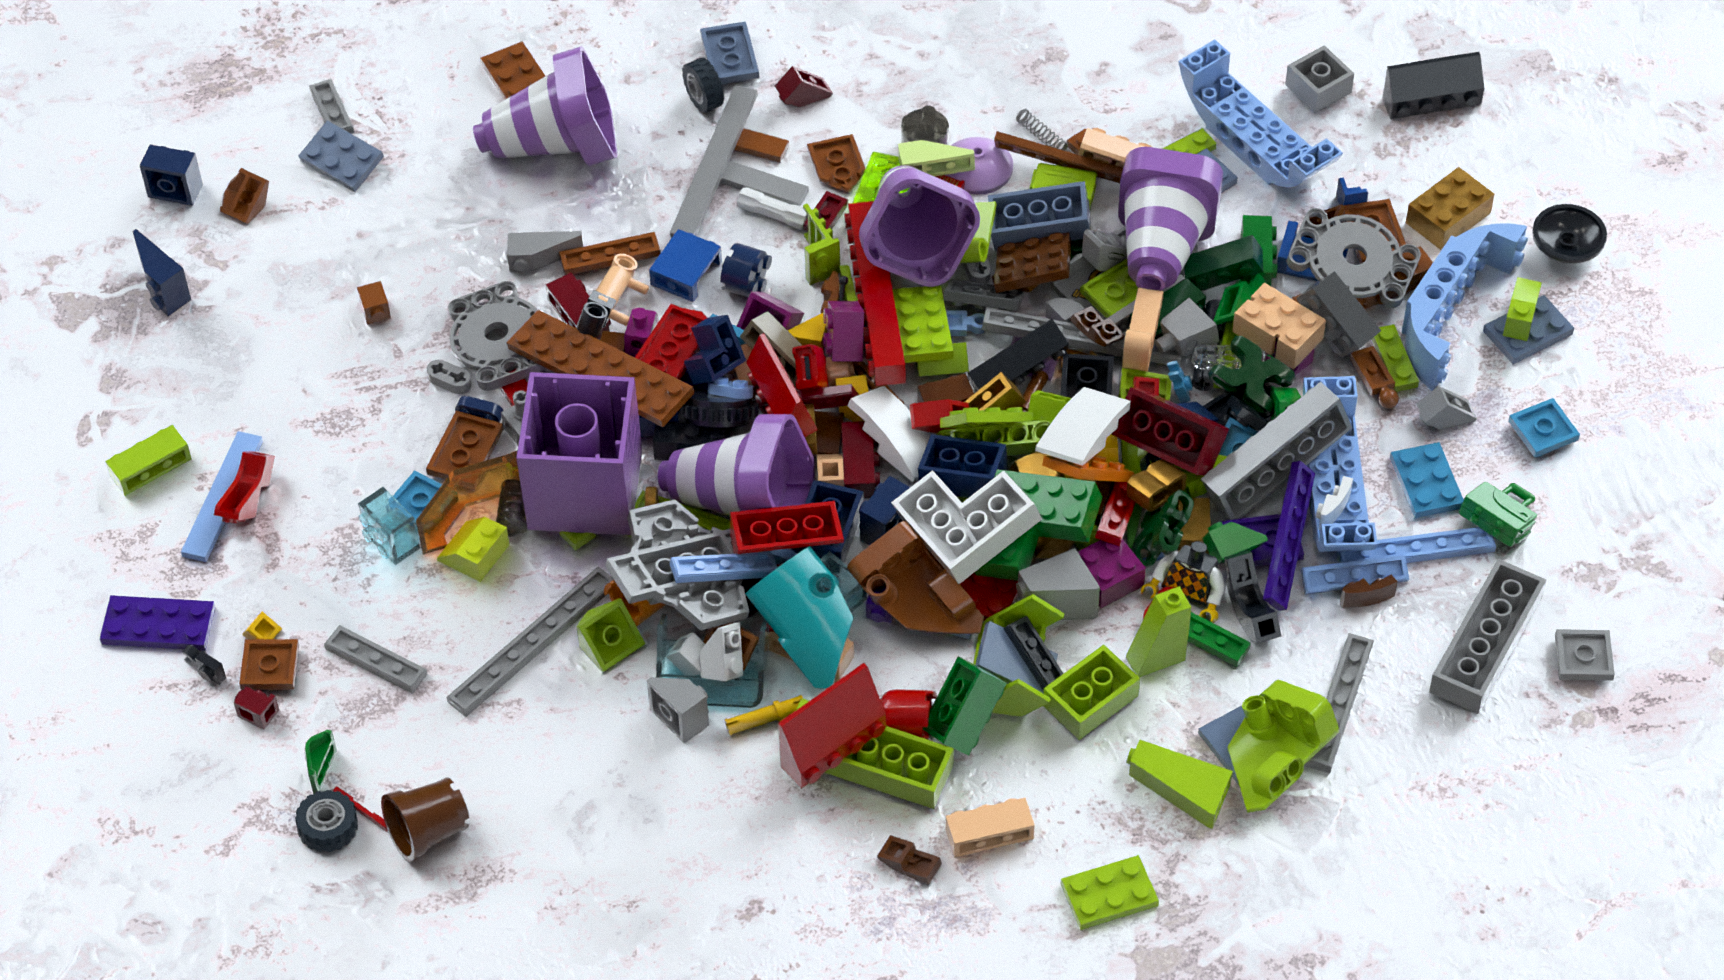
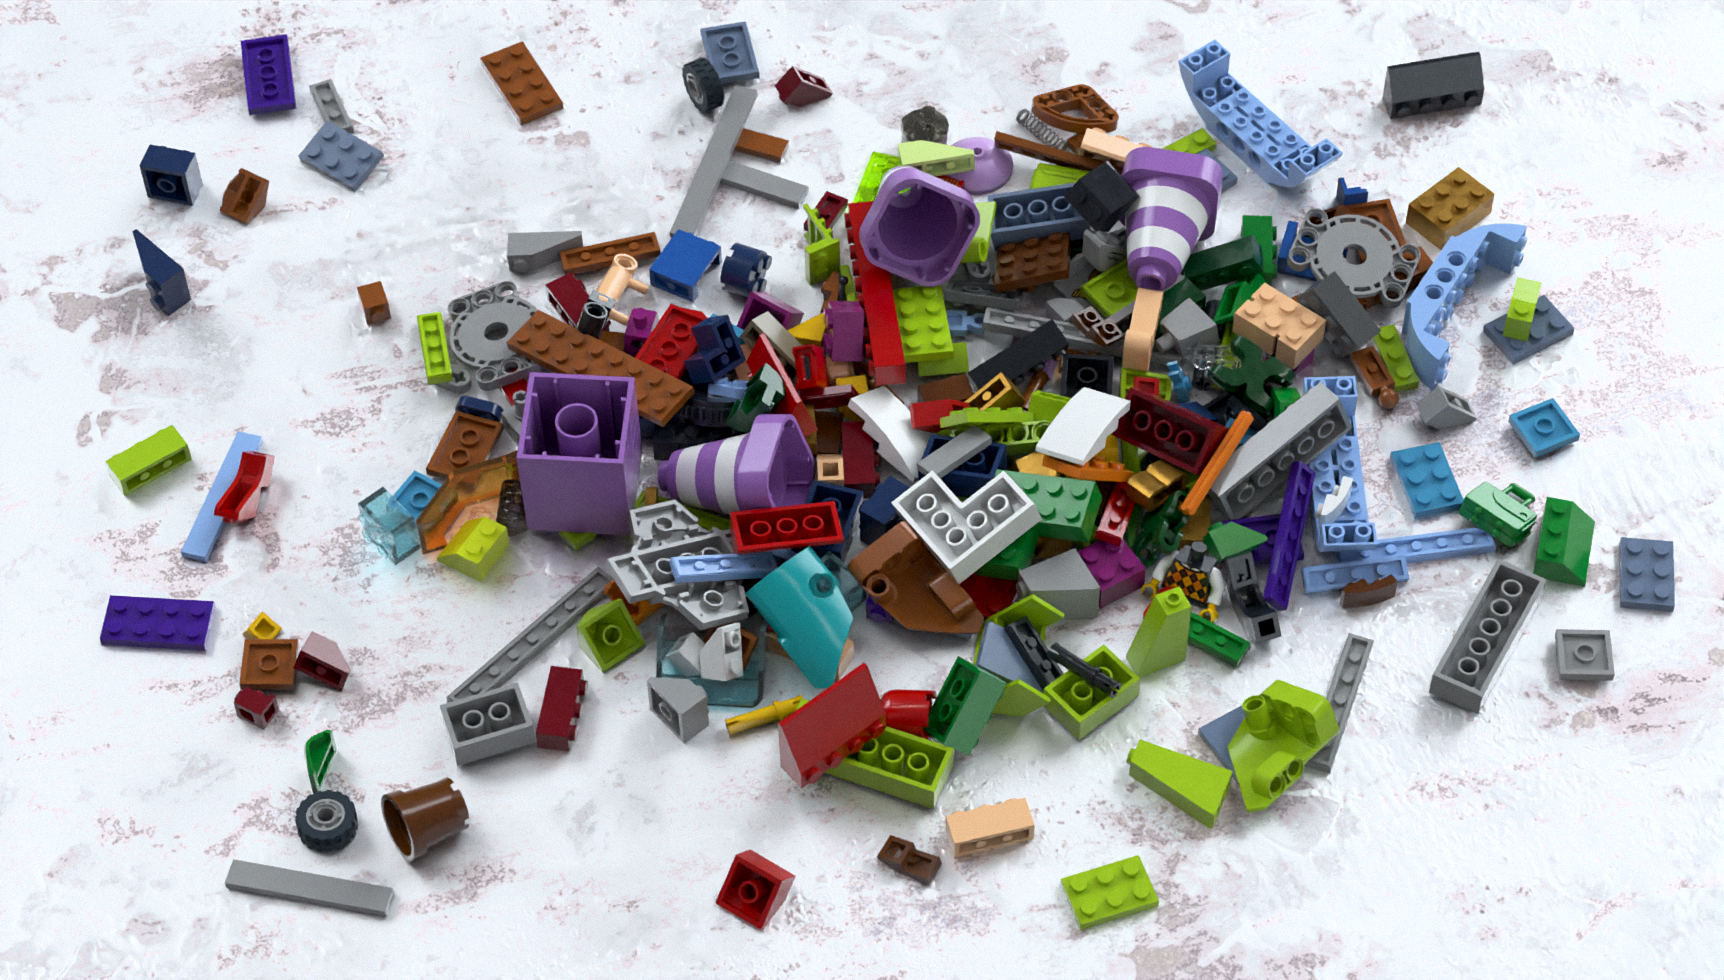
(207, 666): black plate -> none
(268, 74): none -> dark purple plate
(309, 887): none -> light grey tile
(323, 661): none -> slope
(375, 818): red piece -> none
(376, 659): light grey tile -> none
(434, 348): none -> lime tile
(487, 724): none -> light grey brick
(554, 115): medium lavender cone -> none
(561, 708): none -> dark red brick
(754, 888): none -> red slope
(759, 203): white axle -> none
(760, 397): none -> dark green brick
(837, 162): dark orange tile -> none
(955, 452): none -> light grey tile
(1049, 109): none -> dark orange beam
(1093, 675): none -> black pin
(1102, 197): none -> black slope
(1216, 463): none -> orange axle
(1319, 79): light grey brick -> none
(1564, 542): none -> green slope
(1569, 233): black dish -> none
(1646, 574): none -> sand blue plate

